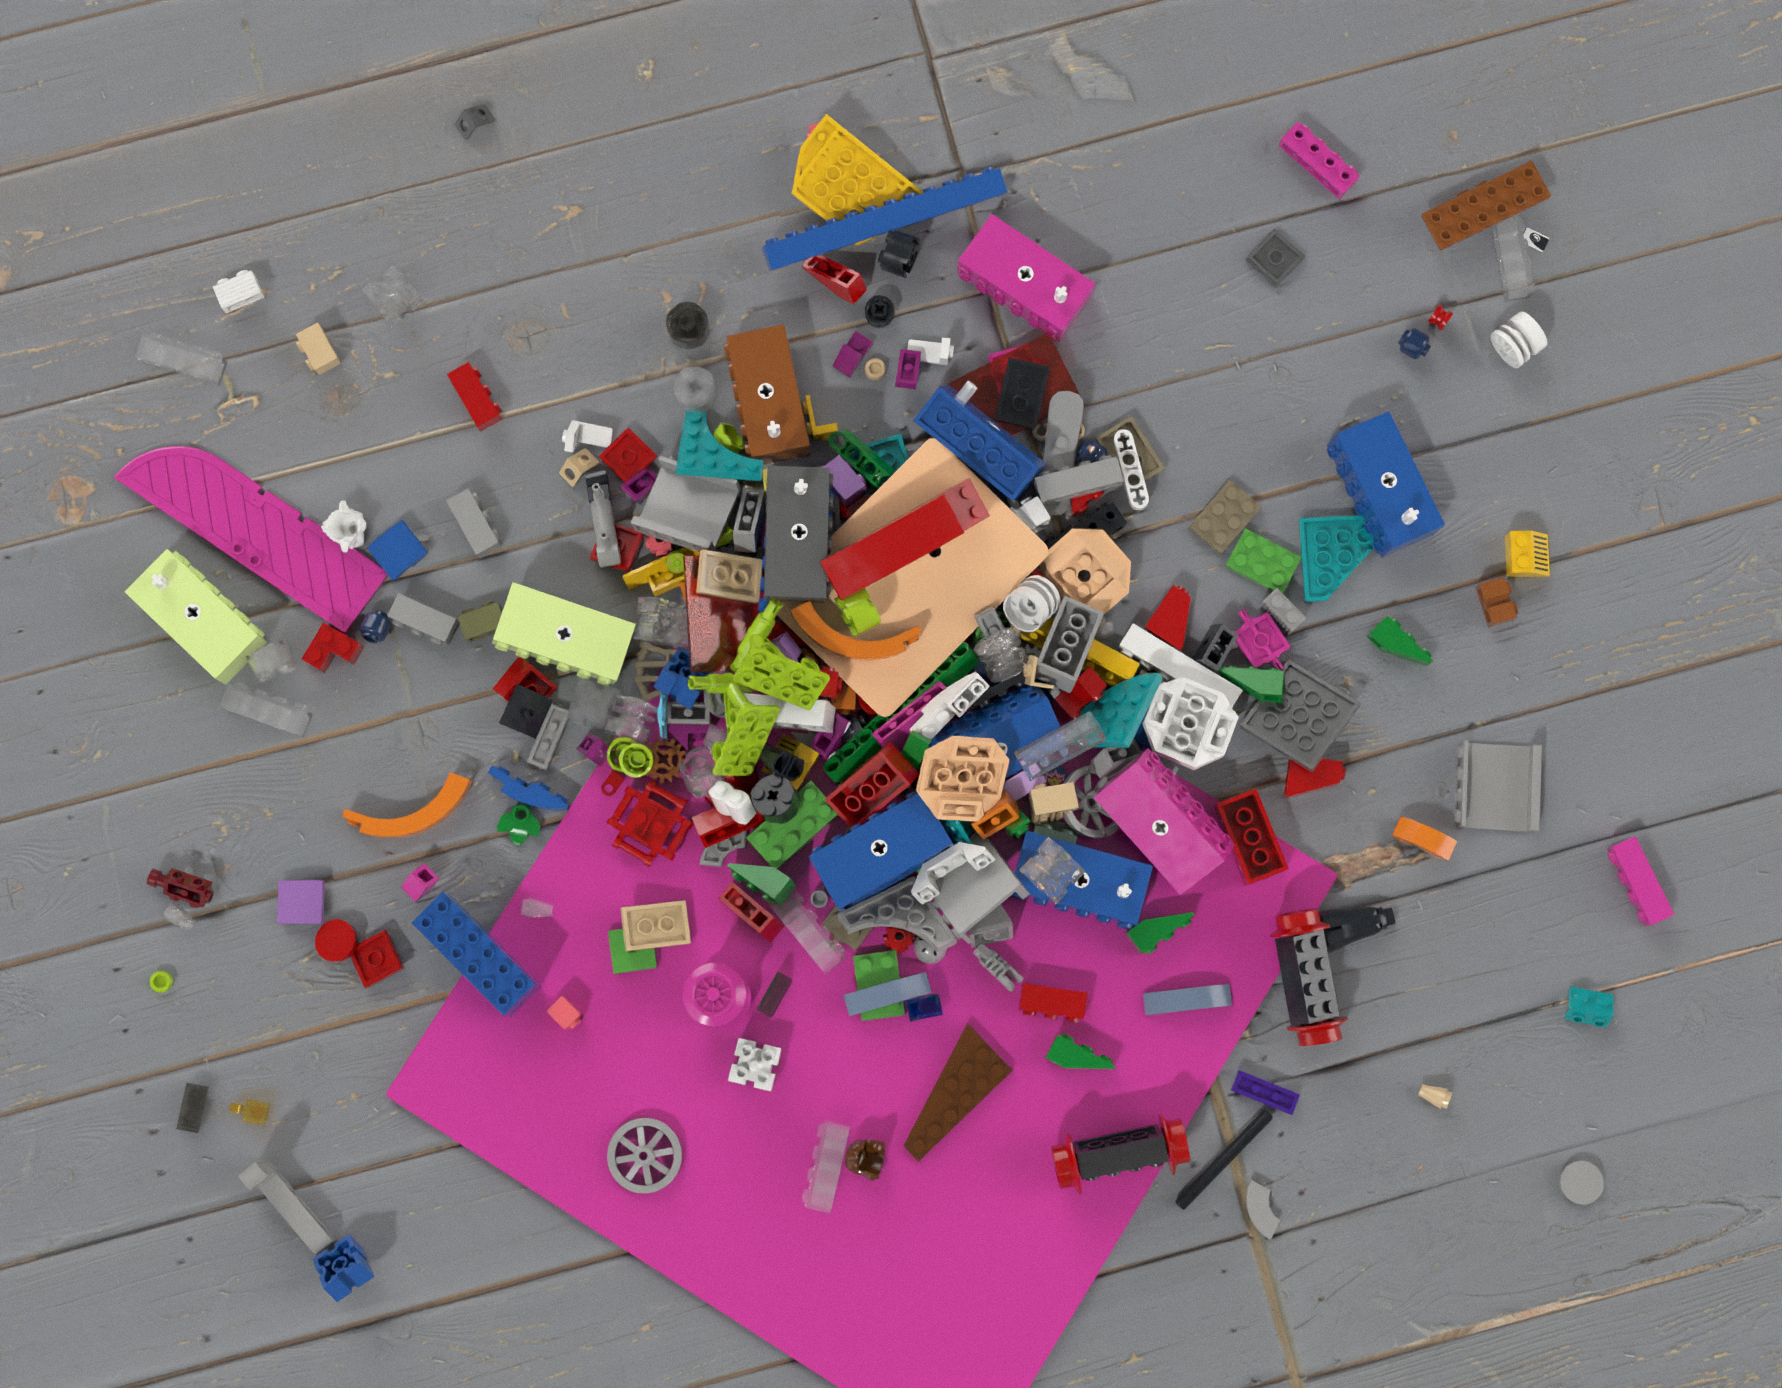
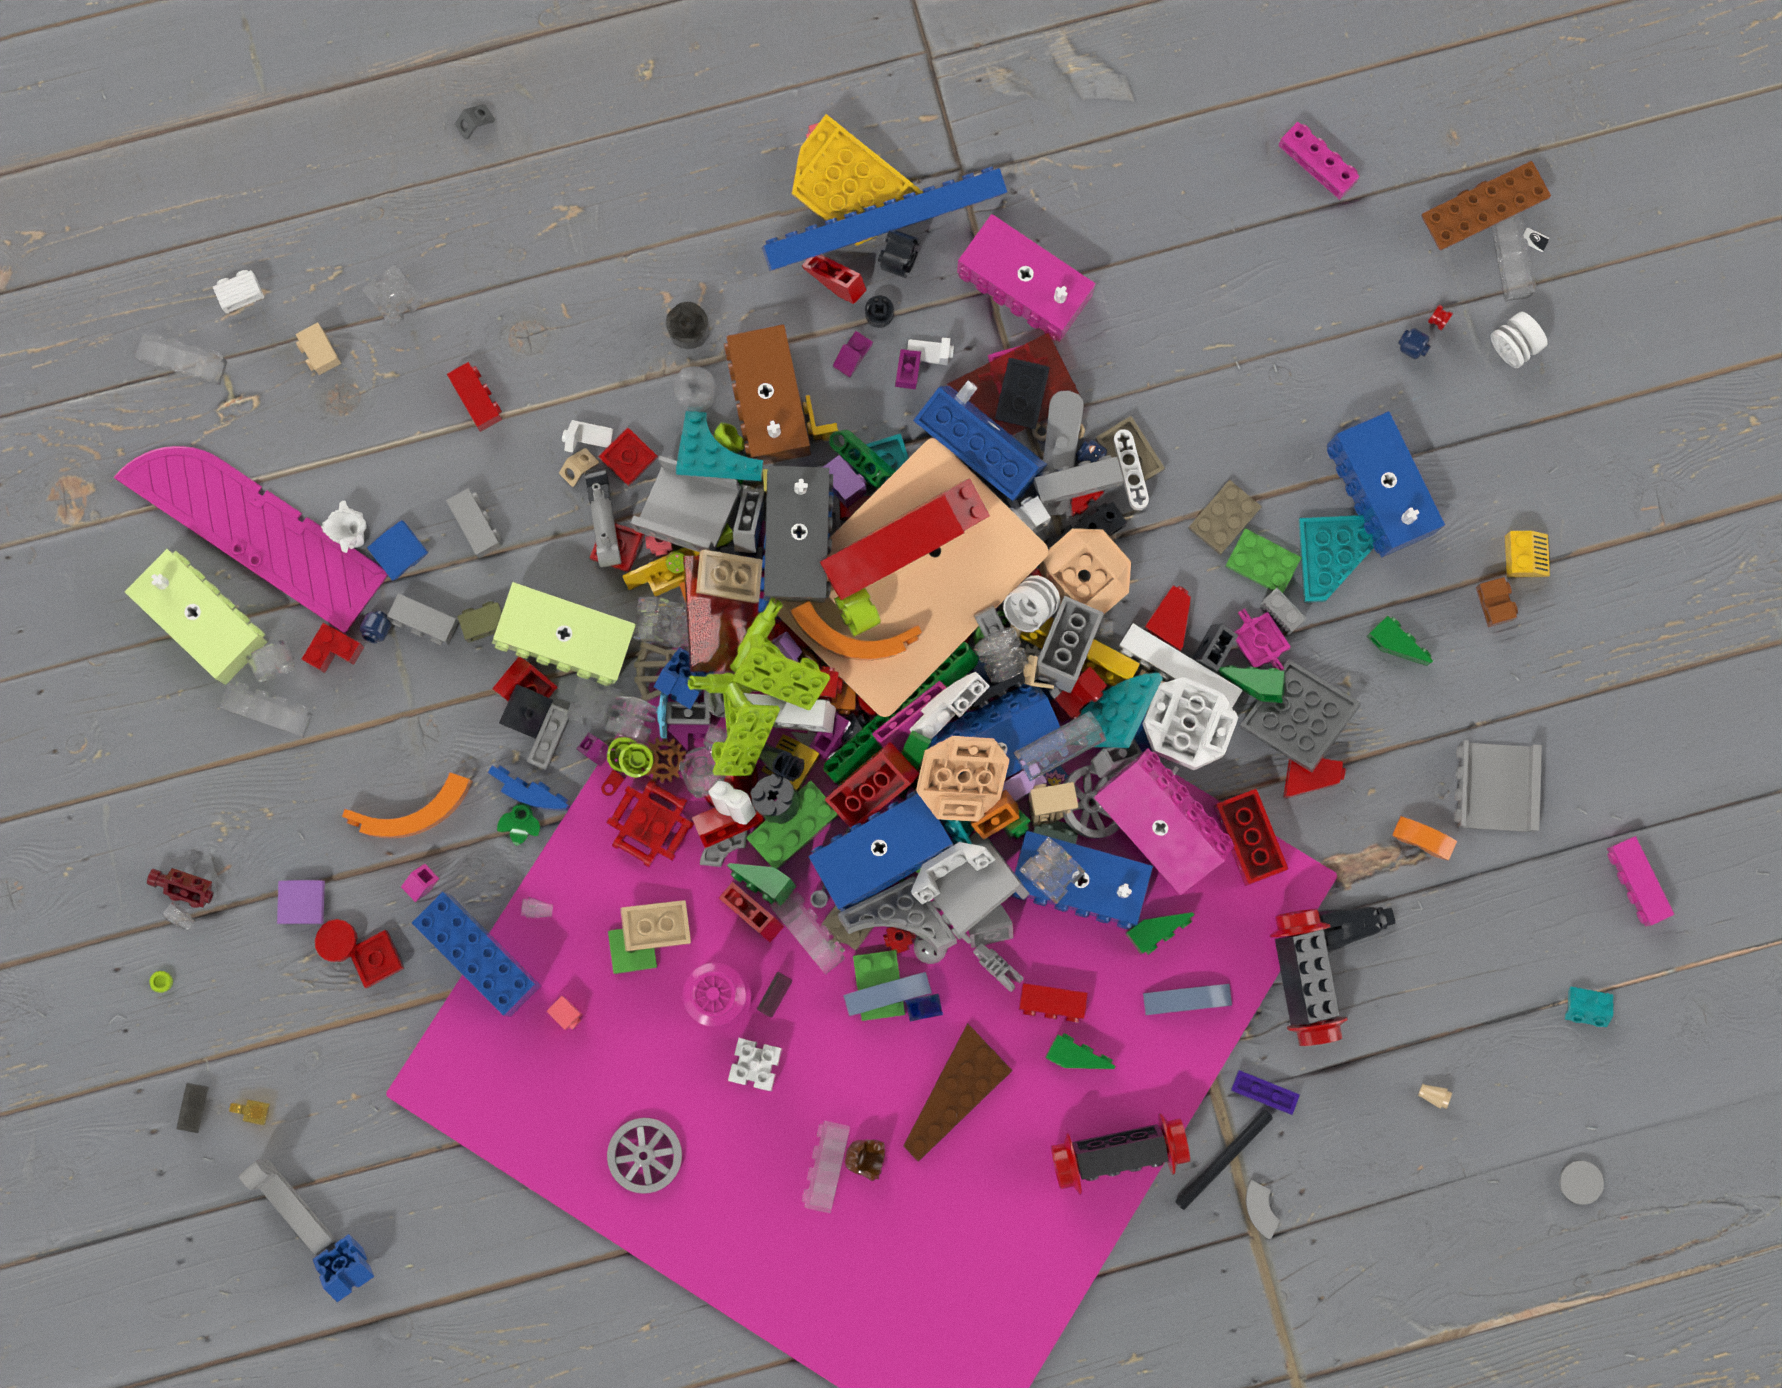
(640, 485): magenta slope -> none
(875, 369): tan tile -> none
(1275, 258): dark grey tile -> none

